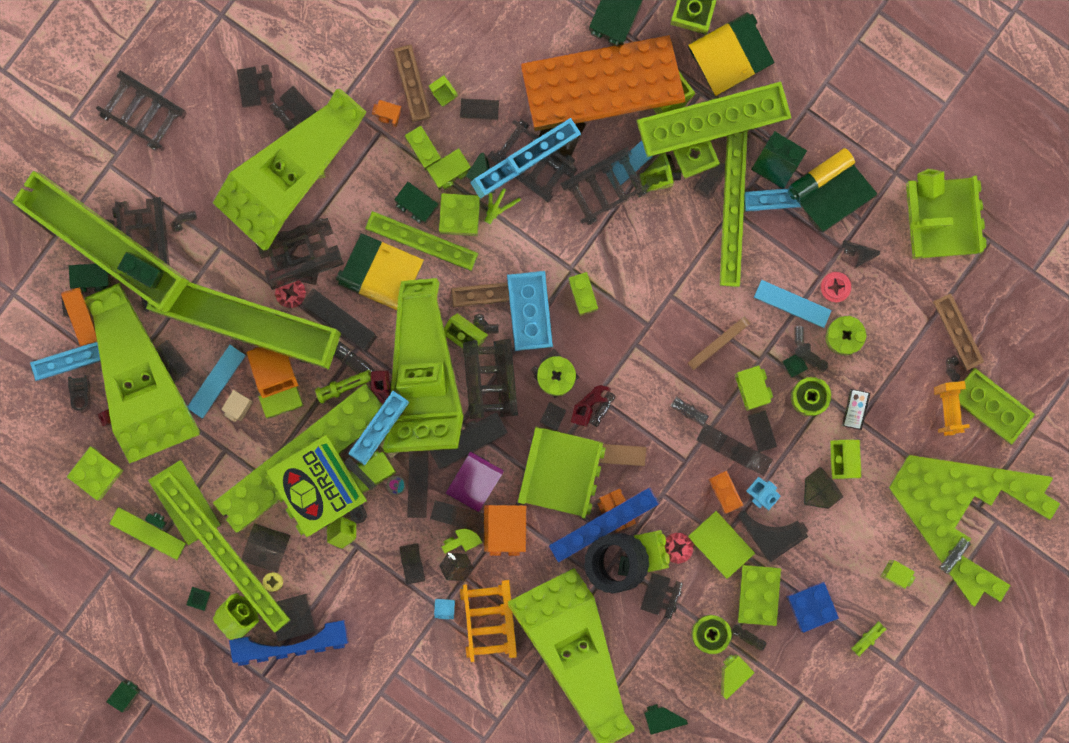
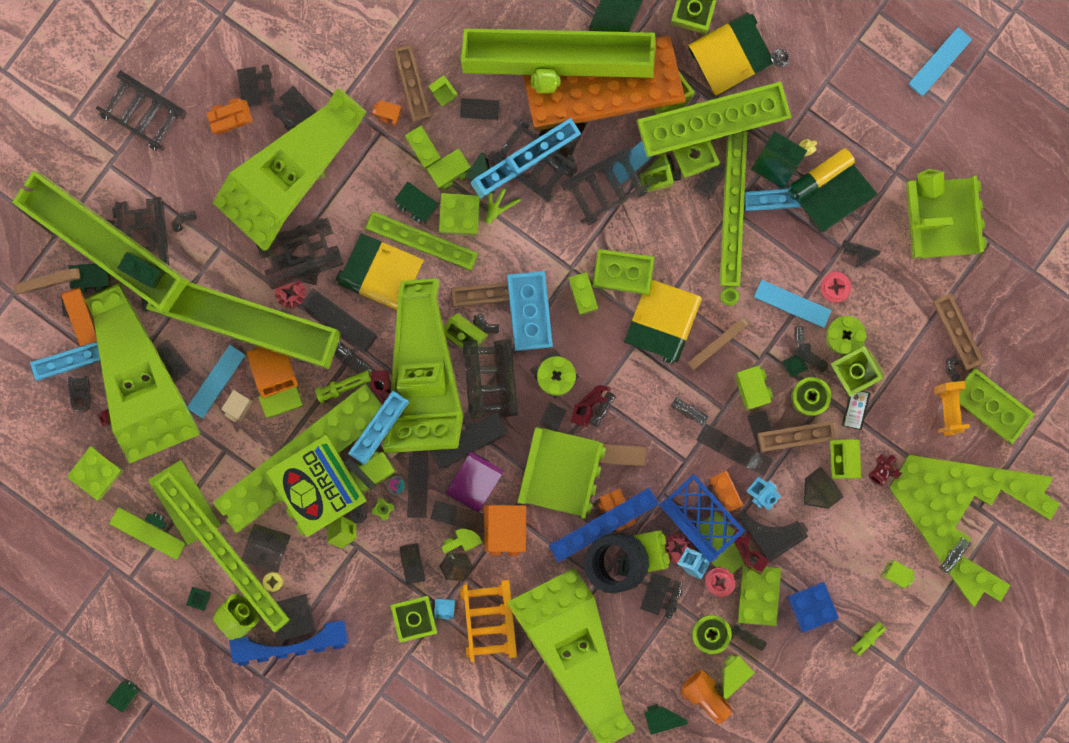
(46, 281): none -> medium nougat beam
(229, 116): none -> orange brick
(383, 514): none -> lime plate
(414, 619): none -> lime brick
(545, 80): none -> lime head
(564, 51): none -> lime piece
(623, 272): none -> lime tile
(663, 321): none -> yellow door
(693, 532): none -> blue fence
(694, 563): none -> medium azure brick
(700, 689): none -> orange piece
(719, 589): none -> coral gear
(729, 296): none -> lime plate
(745, 553): none -> dark red piece
(783, 55): none -> clear smoke plate
(796, 436): none -> medium nougat plate
(809, 146): none -> light yellow plate
(858, 370): none -> lime slope
(884, 470): none -> dark red piece
(940, 61): none -> medium azure tile

